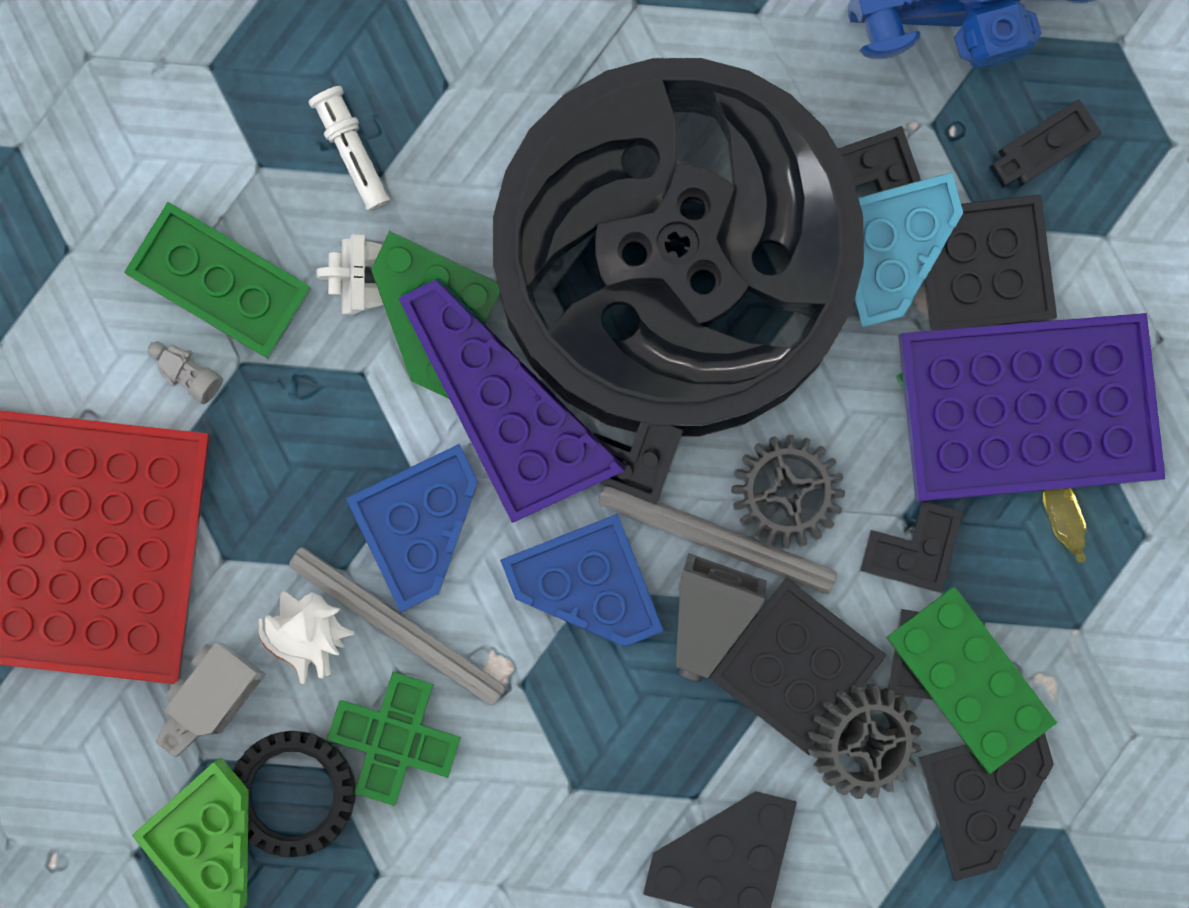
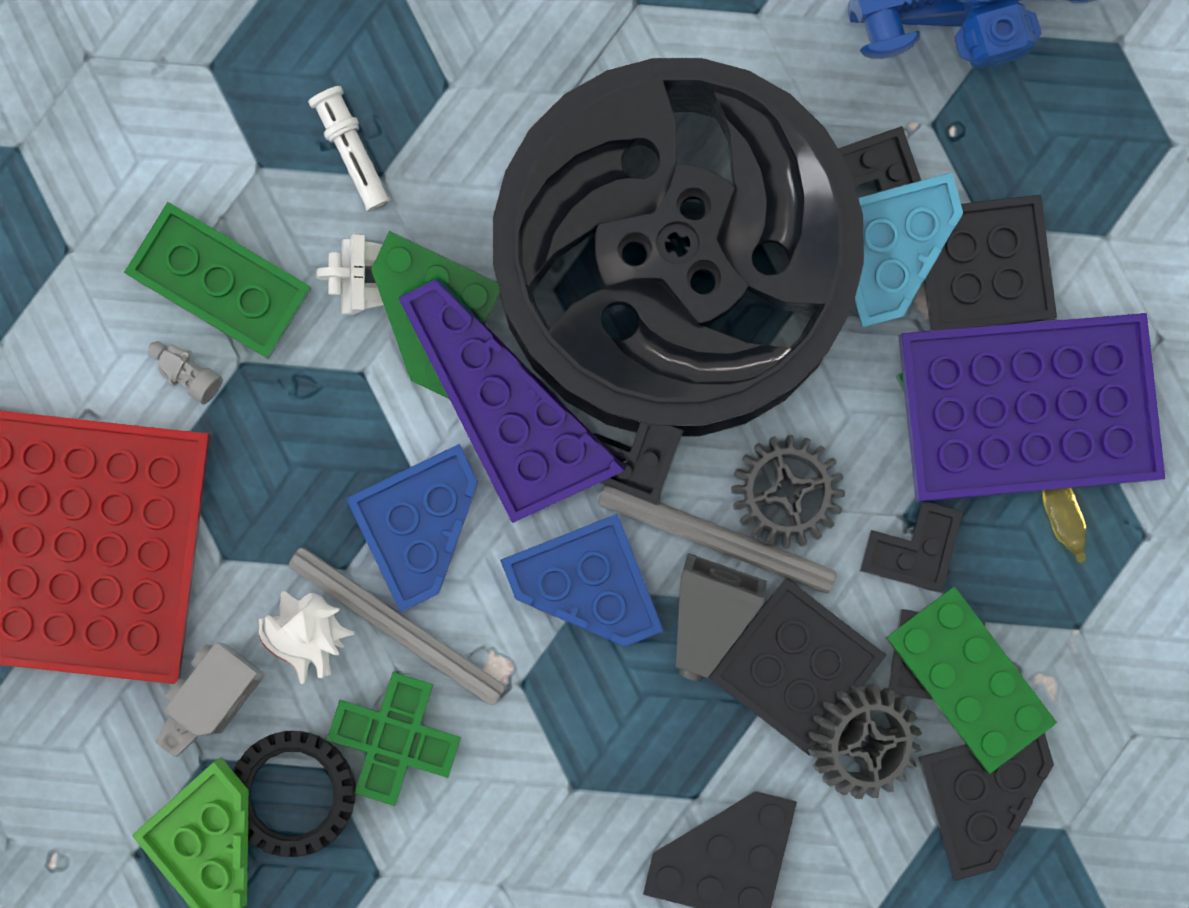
(1045, 145): black hinge -> none

